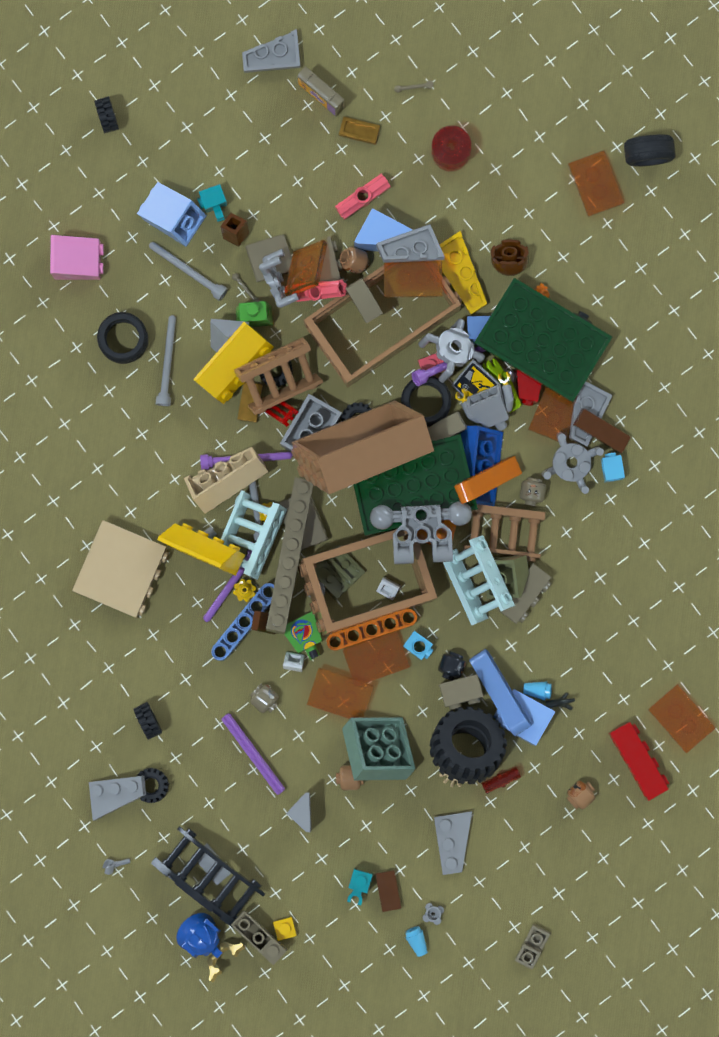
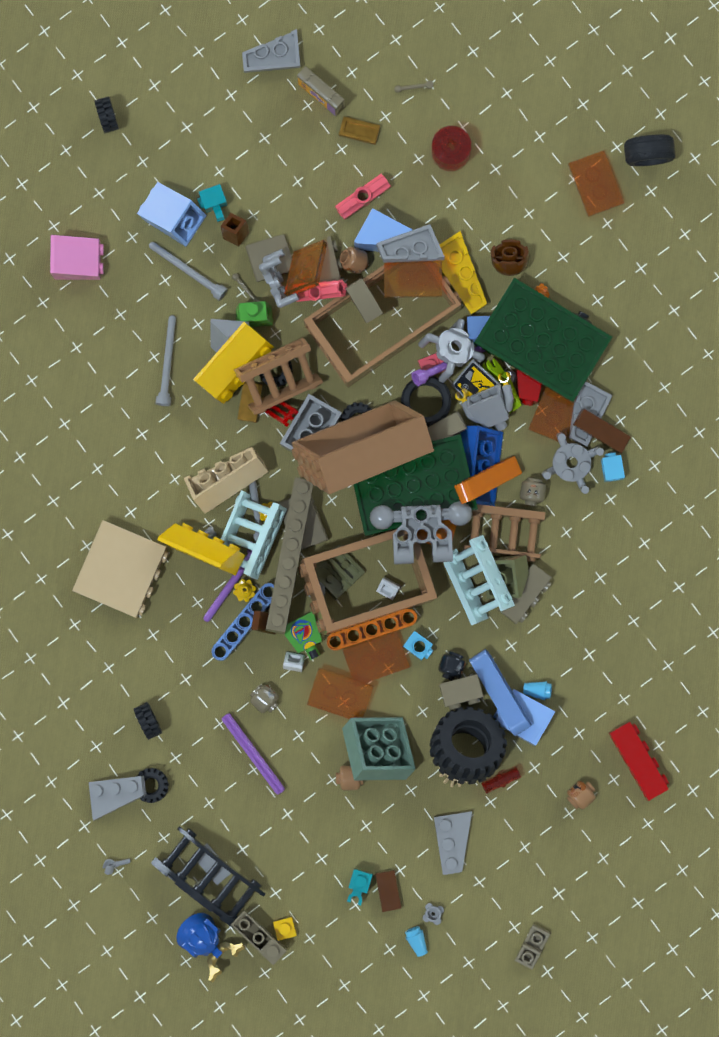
(112, 320): black tyre -> none
(208, 461): medium lavender piece -> none
(302, 812): light grey slope -> none
(561, 702): pearl dark grey bar -> none
(681, 718): clear orange tile -> none

